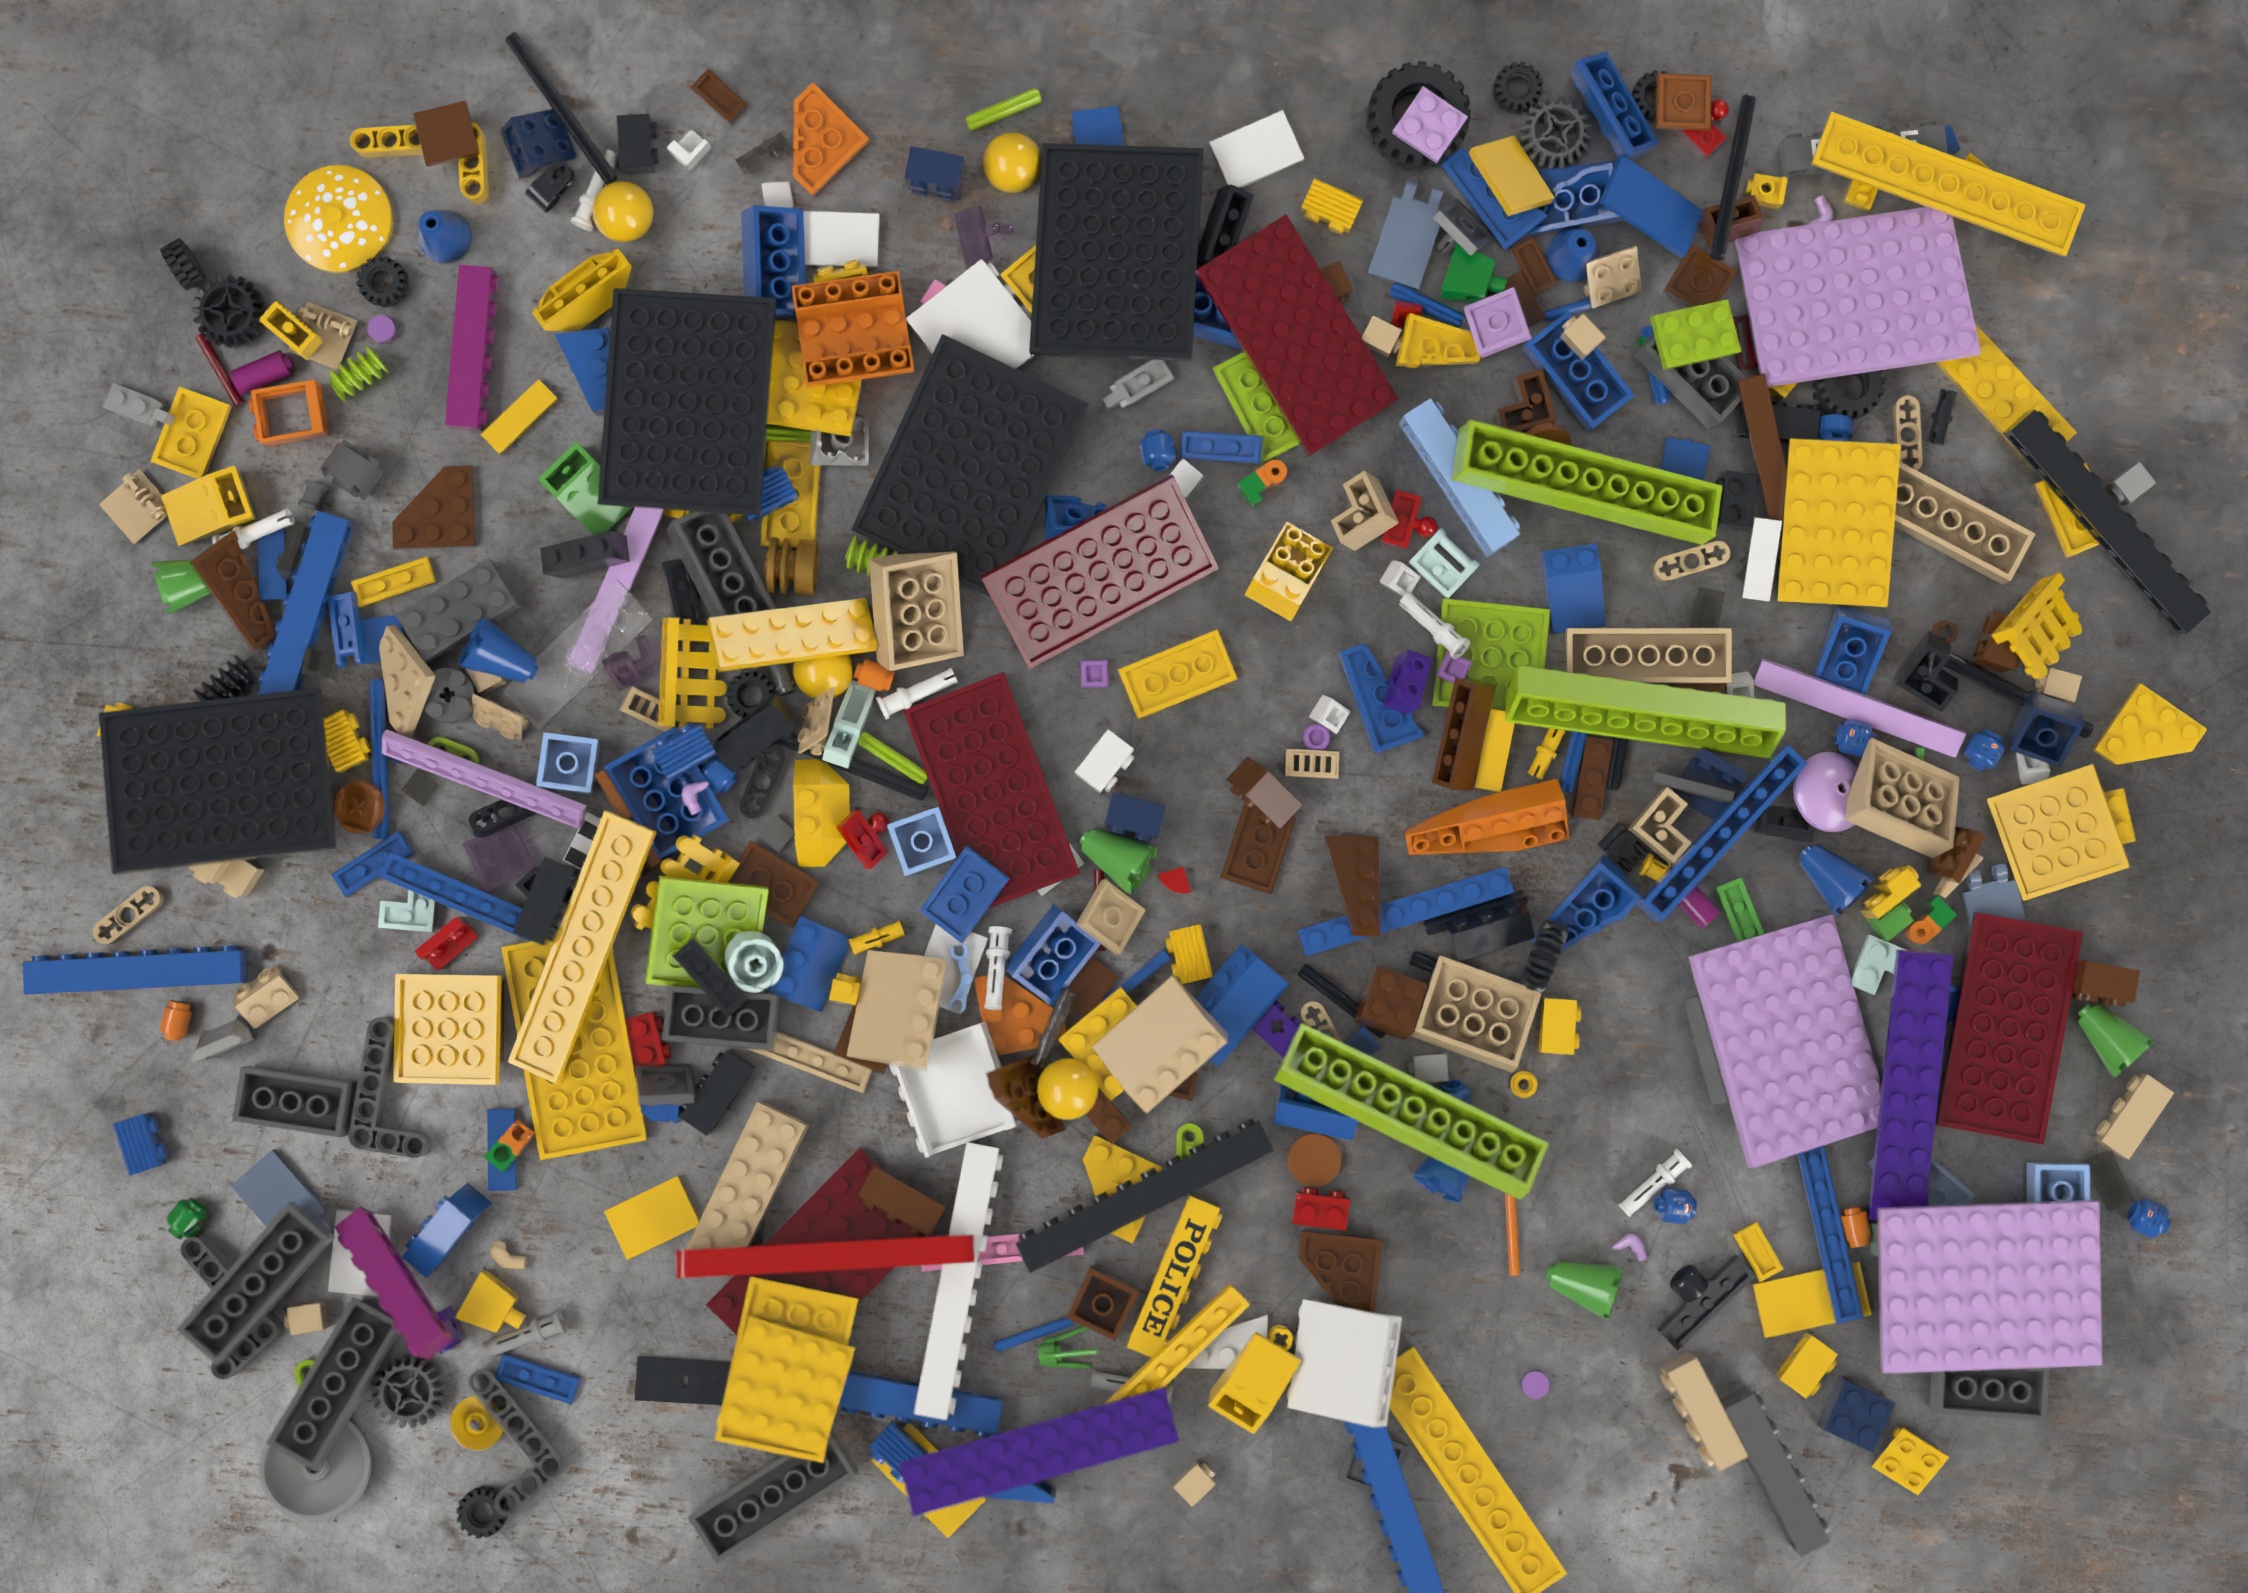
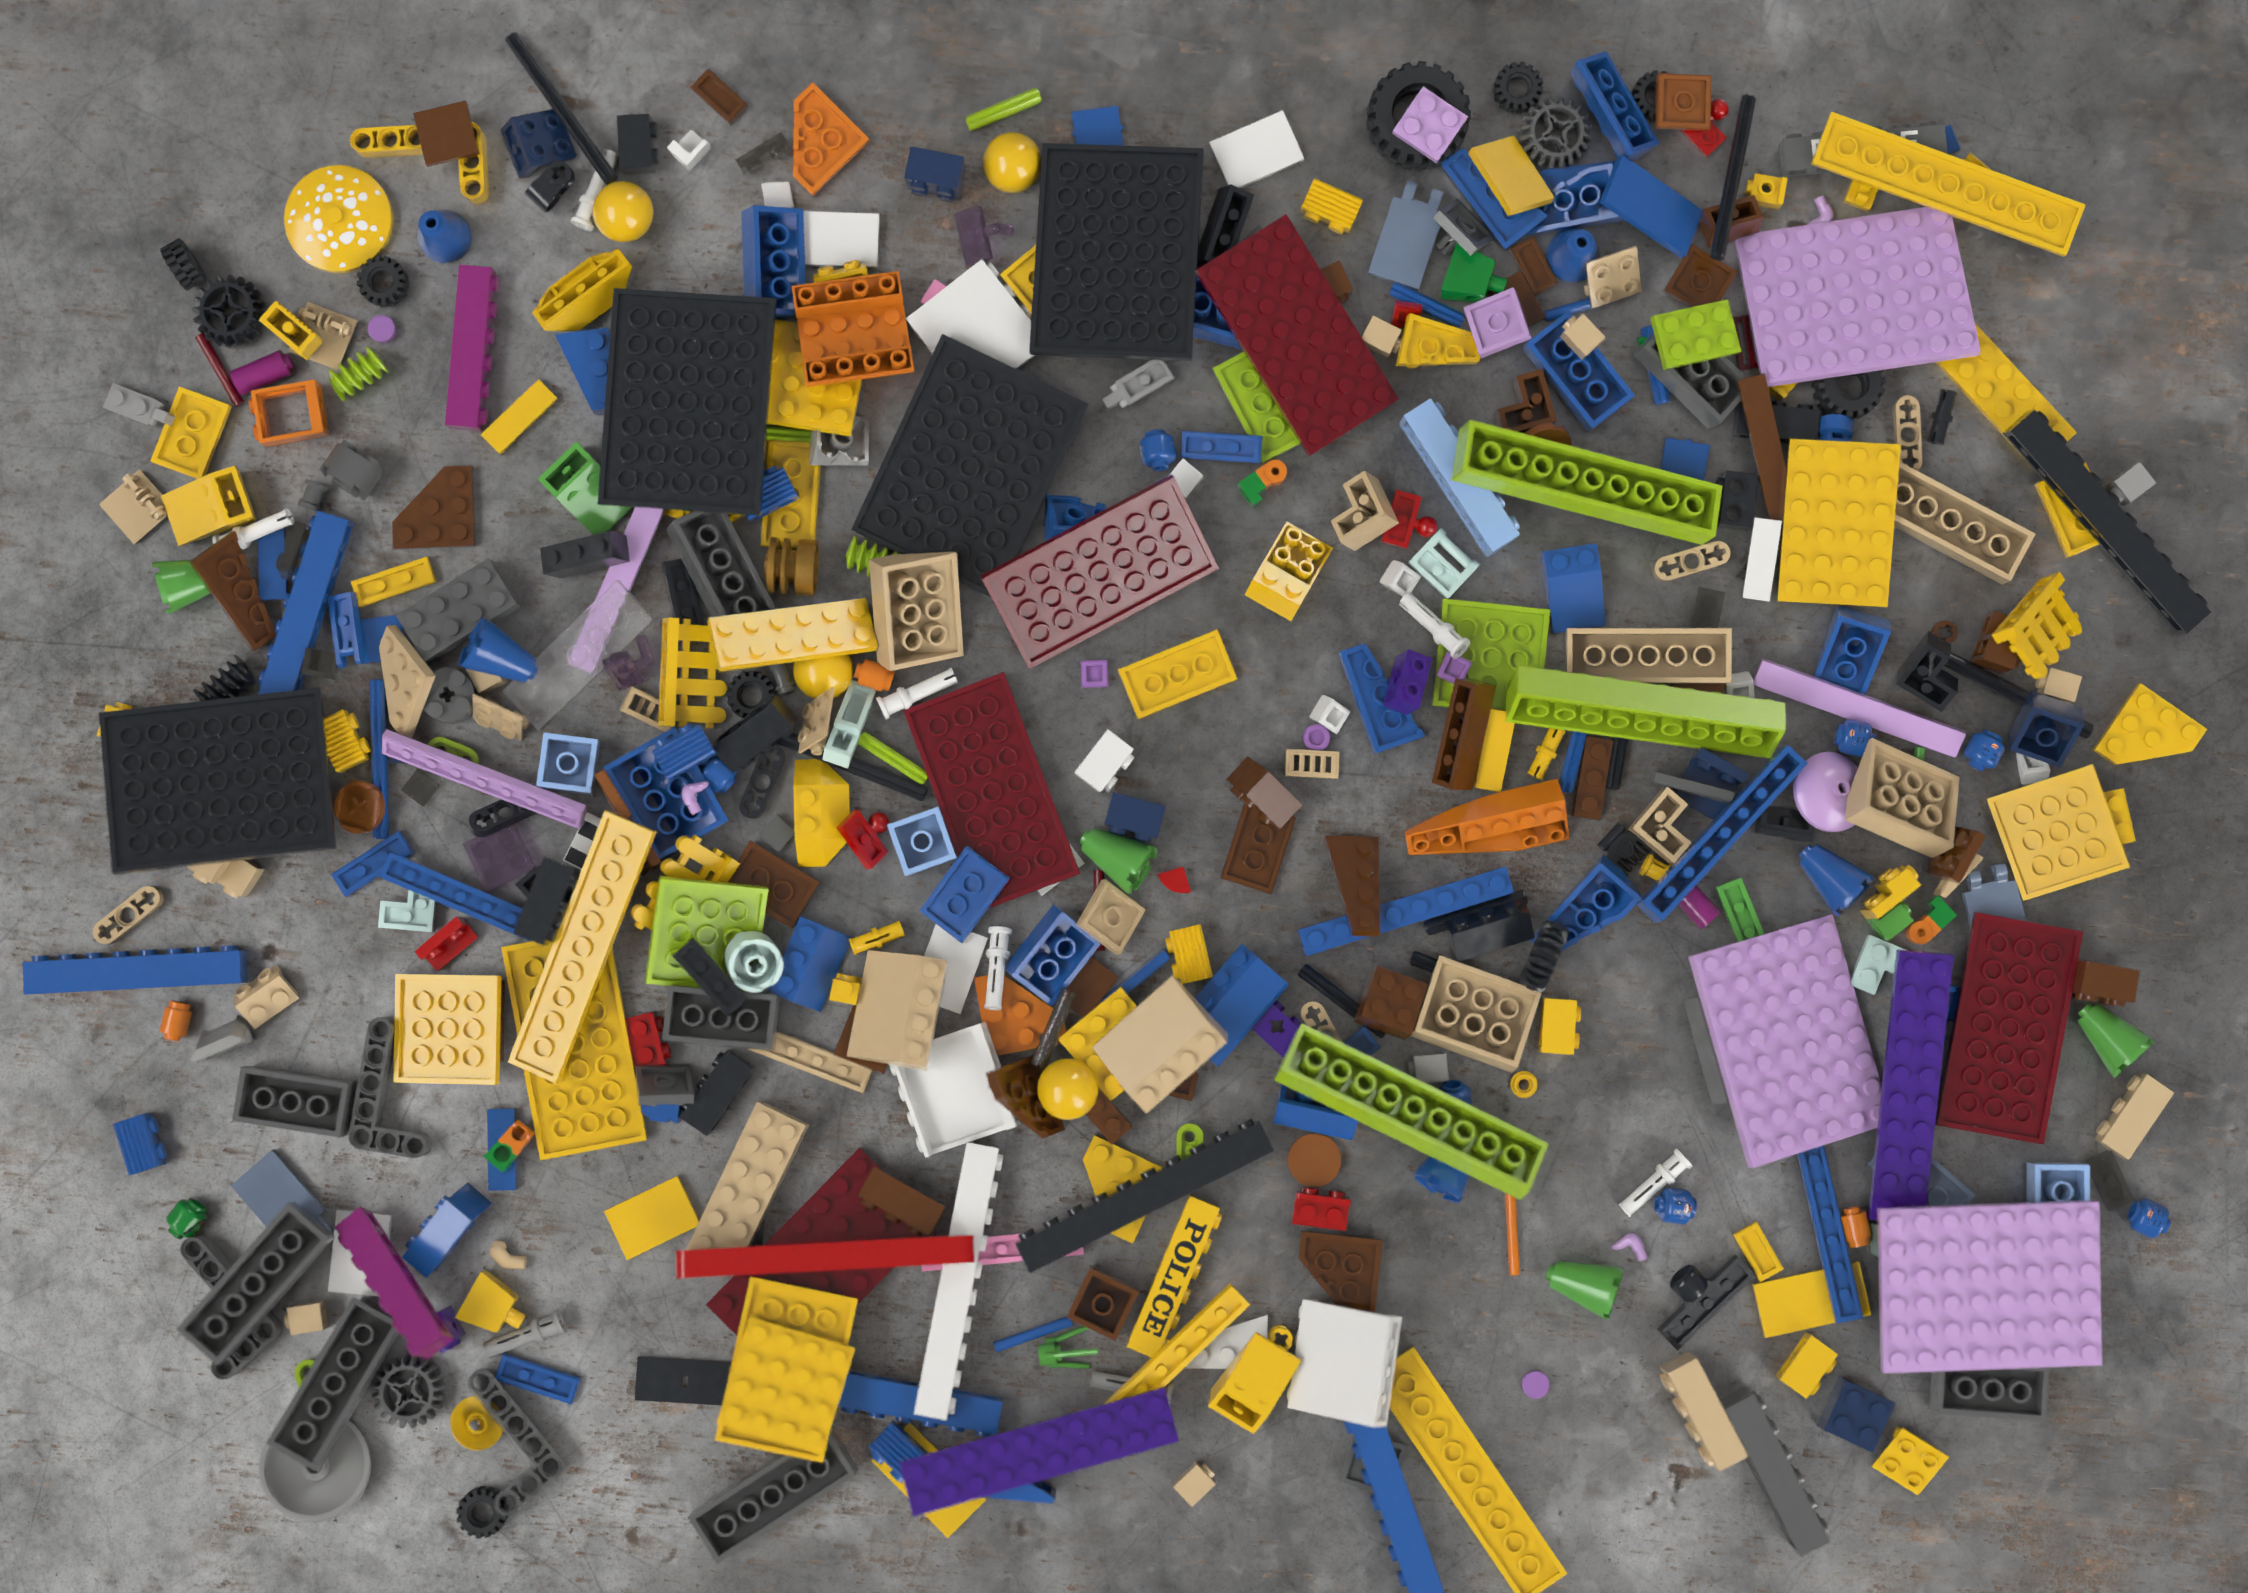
(966, 979): light blue piece -> none

